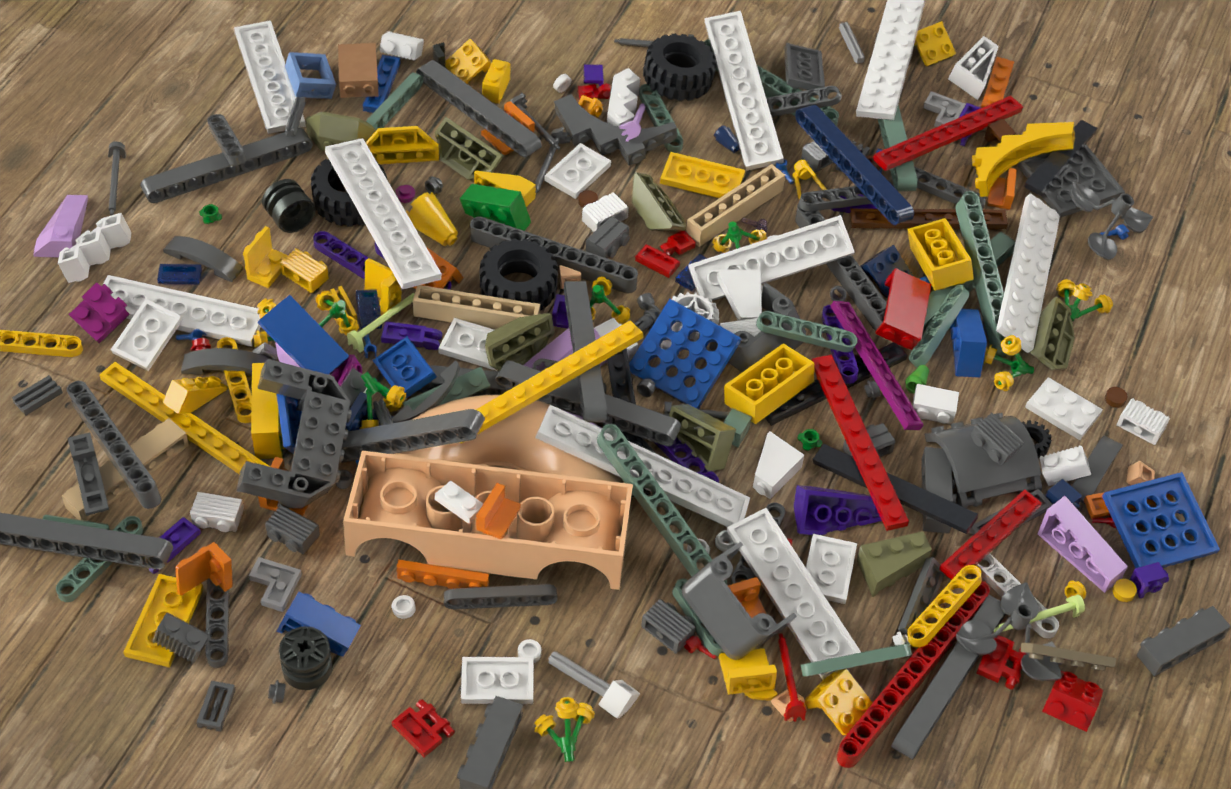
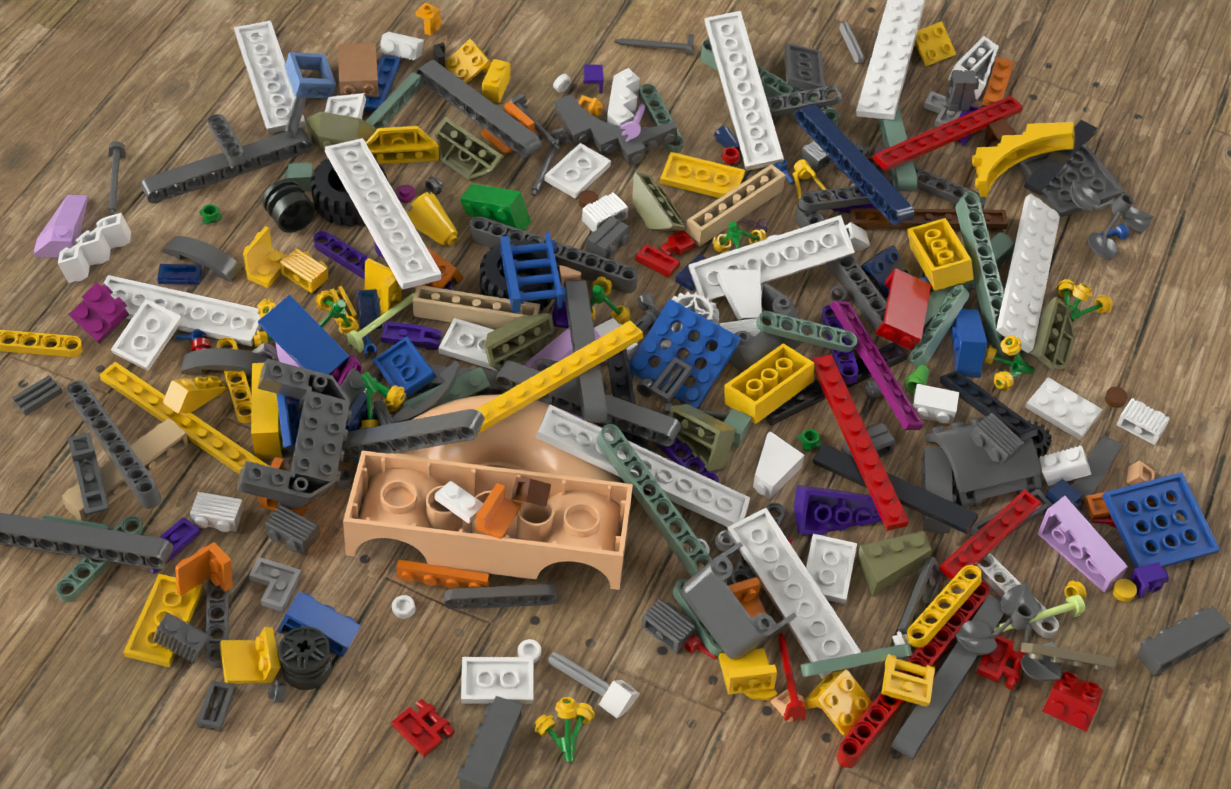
(250, 659): none -> yellow bracket
(301, 174): none -> sand green brick
(346, 105): none -> white plate
(431, 18): none -> light orange bracket
(507, 181): yellow slope -> none
(515, 281): none -> blue fence
(531, 491): none -> reddish brown panel
(592, 91): red plate -> none
(662, 393): none -> dark grey tile
(679, 67): black tyre -> none
(731, 156): none -> red plate
(857, 237): none -> white brick
(907, 686): none -> yellow plate
(961, 90): none -> dark grey brick
(987, 404): none -> black tile
(1002, 191): orange panel -> none

